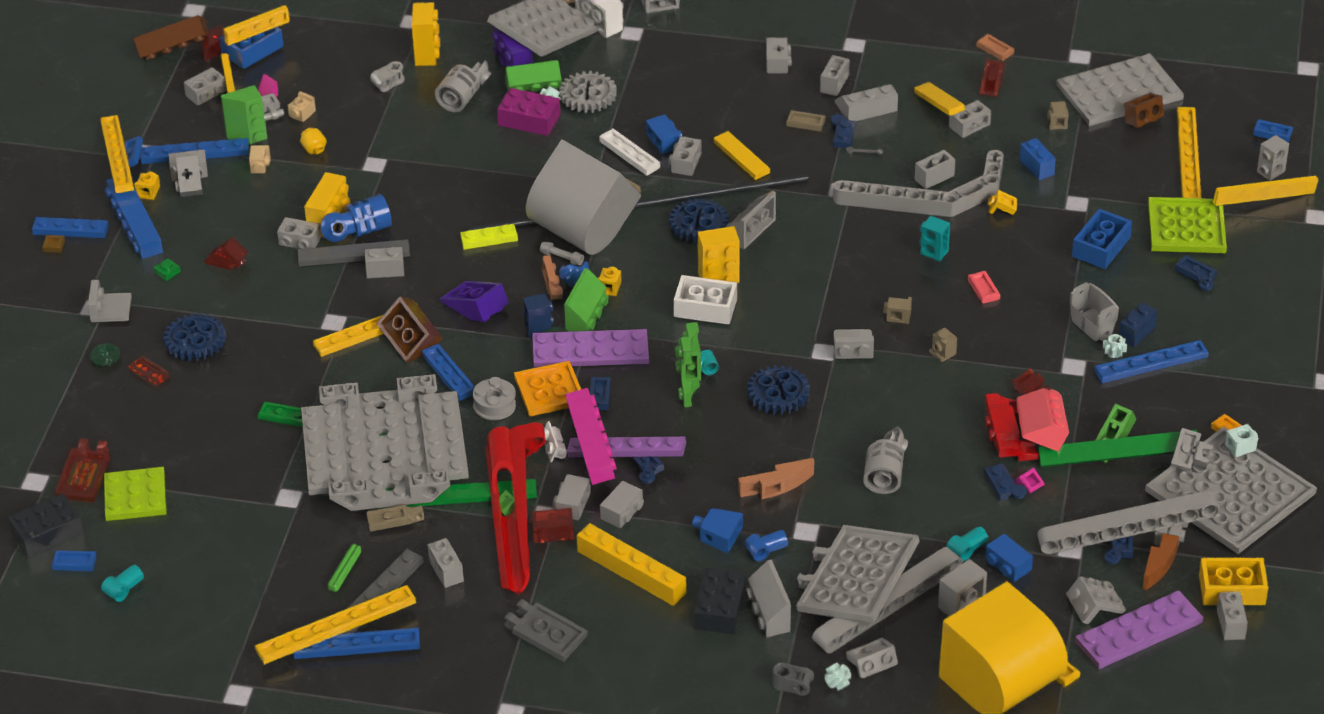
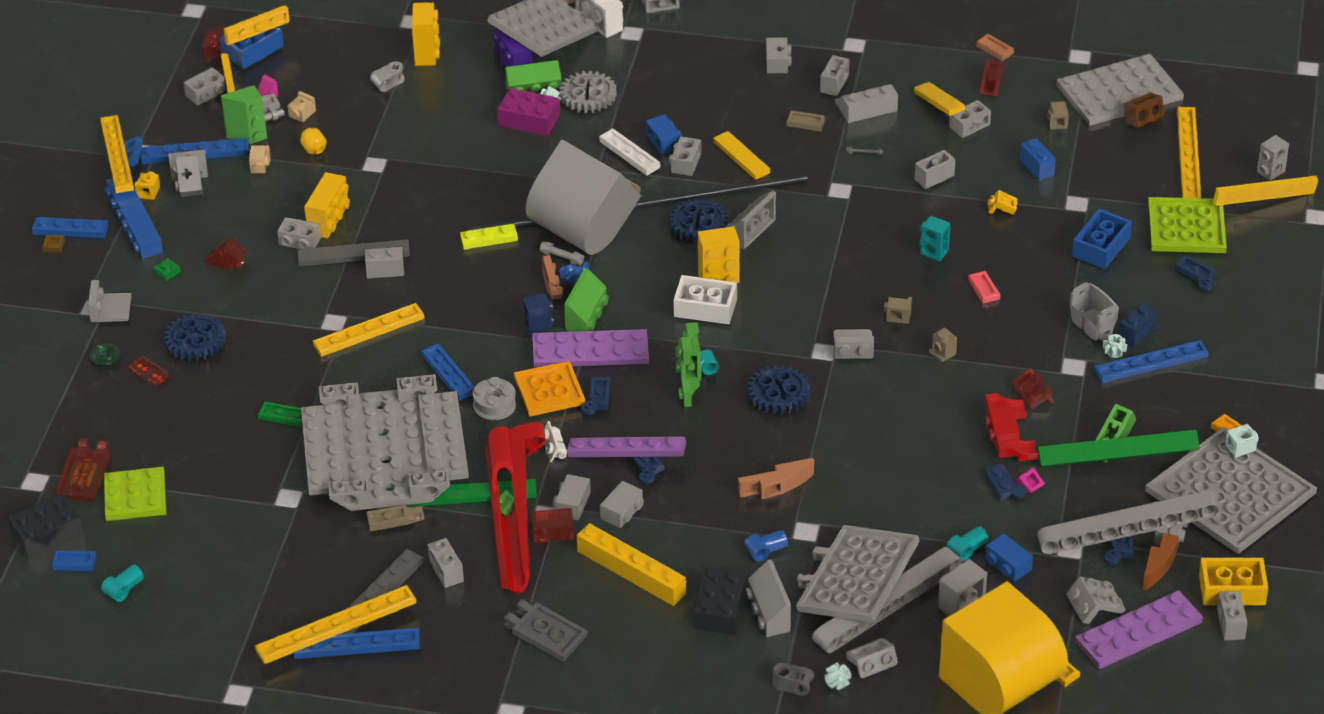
(171, 37): reddish brown slope -> none
(344, 567): bright green axle -> none
(358, 219): blue cylinder -> none
(408, 329): reddish brown slope -> none
(461, 85): light grey cylinder -> none
(476, 299): dark purple slope -> none
(590, 436): dark pink brick -> none
(611, 276): yellow brick -> none
(719, 528): blue torso -> none
(844, 131): dark blue hinge -> none
(885, 462): light grey cylinder -> none
(923, 200): light grey beam -> none
(1043, 418): coral slope -> none
(1190, 451): light grey plate -> none
(1269, 129): blue plate -> none

